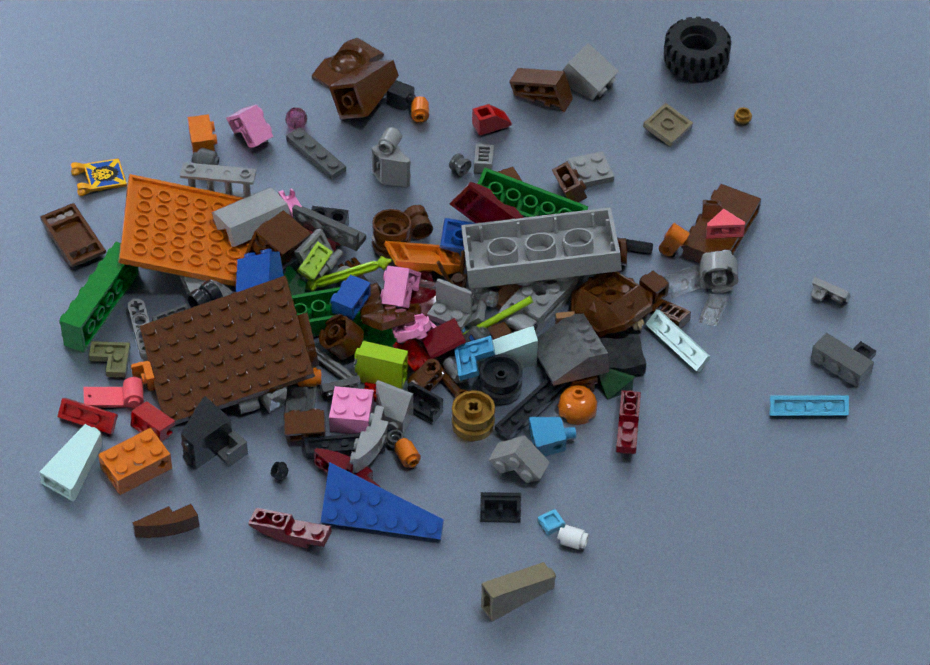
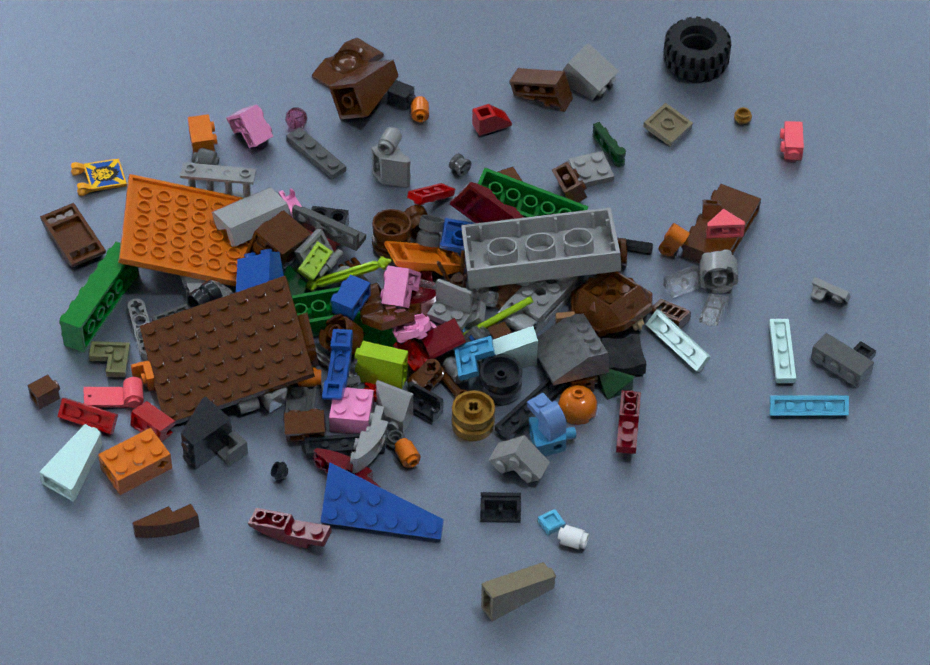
(44, 391): none -> reddish brown brick
(339, 364): none -> blue slope
(430, 193): none -> red plate
(430, 230): none -> dark grey wheel
(481, 159): light grey slope -> none
(550, 415): none -> medium blue brick
(609, 144): none -> dark green plate
(656, 284): reddish brown brick -> none
(782, 351): none -> light aqua plate
(792, 142): none -> coral brick

